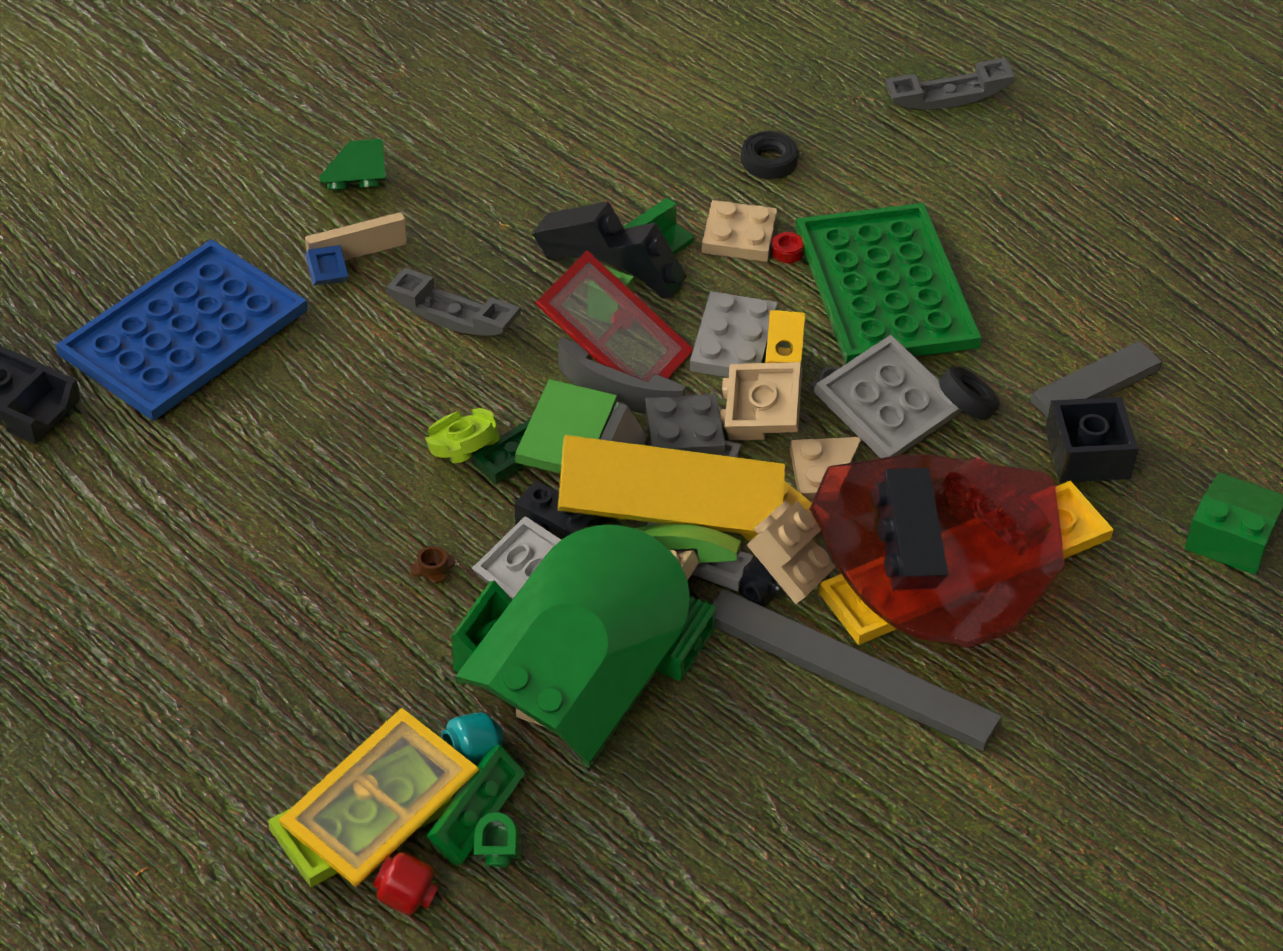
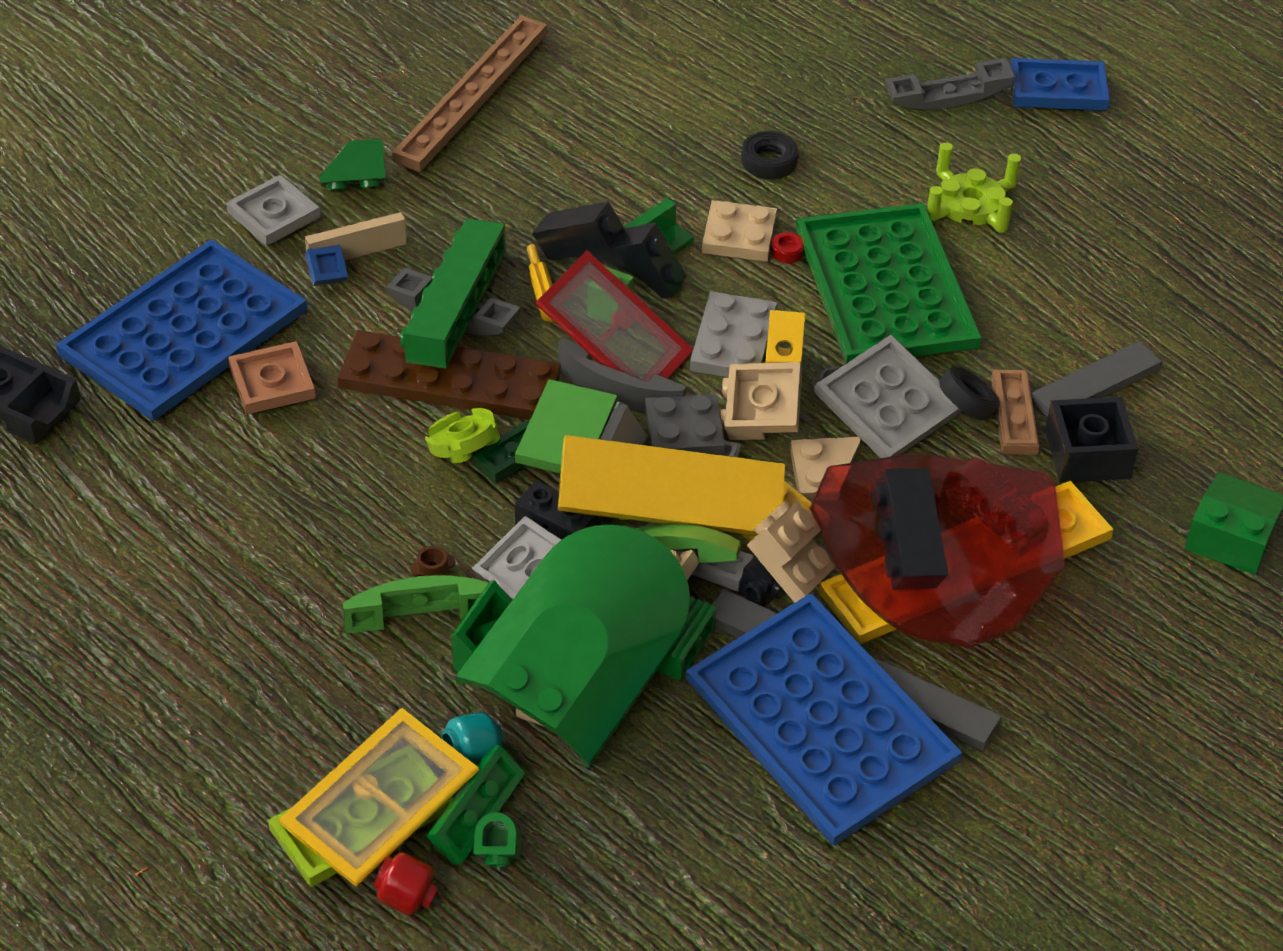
(271, 377): none -> nougat plate
(273, 210): none -> light grey plate
(410, 596): none -> bright green slope
(454, 293): none -> green brick
(469, 94): none -> medium nougat plate
(471, 380): none -> reddish brown plate
(539, 276): none -> yellow axle
(823, 718): none -> blue plate
(958, 193): none -> lime plate
(1015, 412): none -> medium nougat tile
(1059, 84): none -> blue plate

